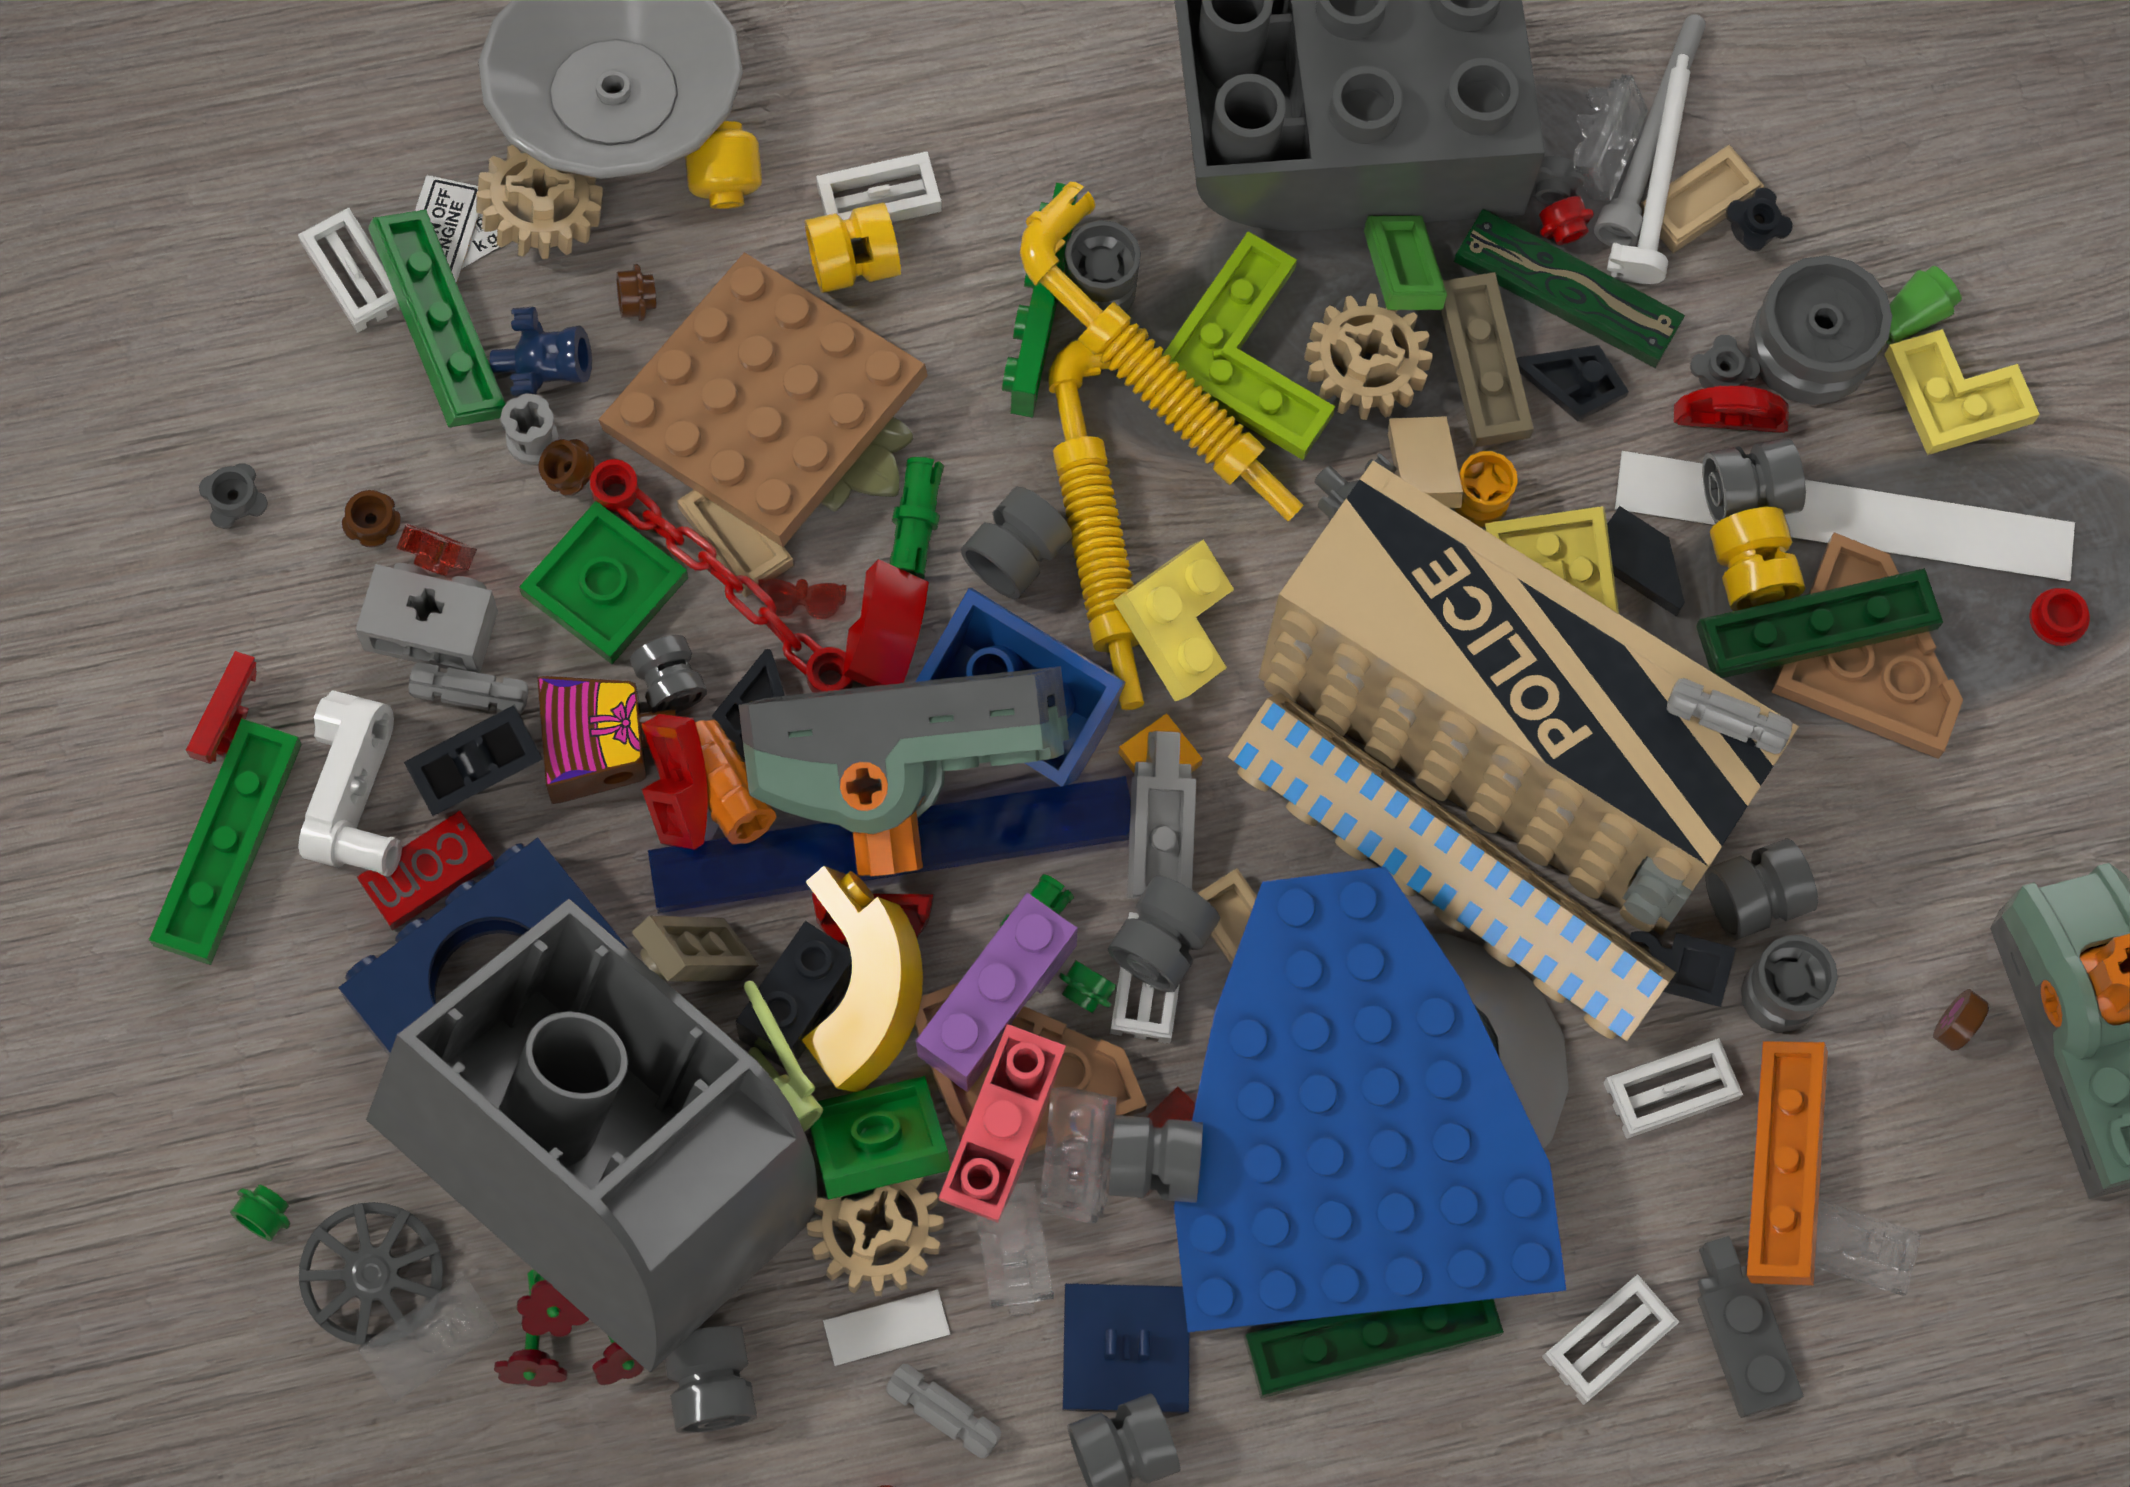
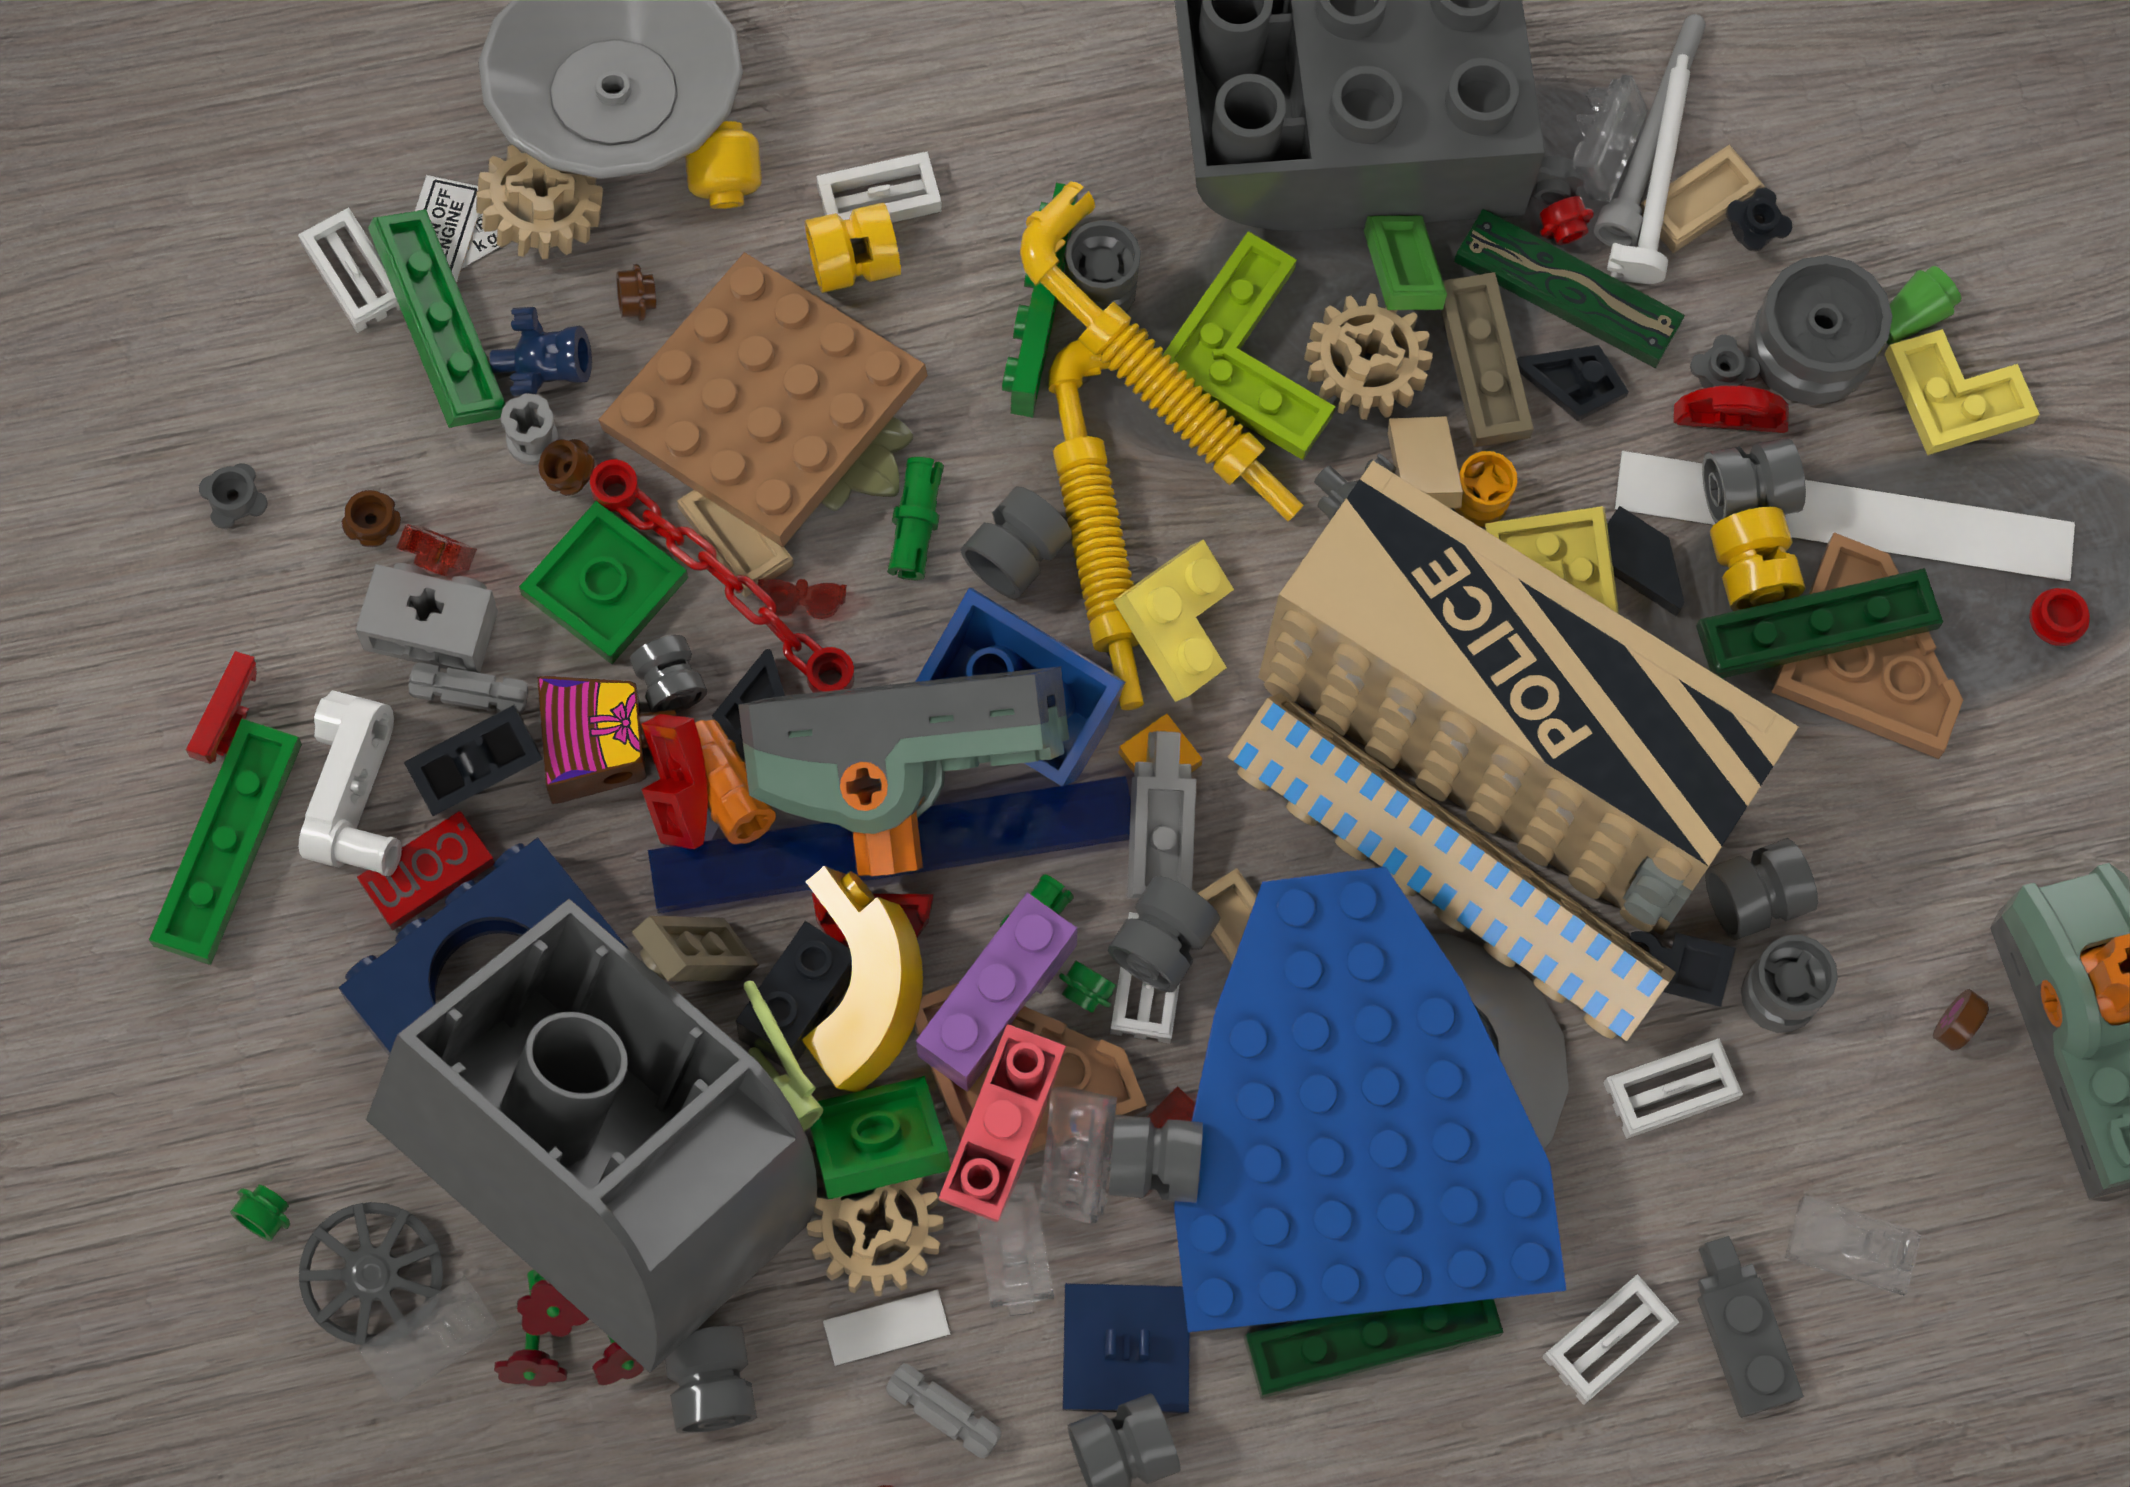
(889, 626): red slope -> none
(1729, 716): light grey axle -> none
(1787, 1163): orange plate -> none

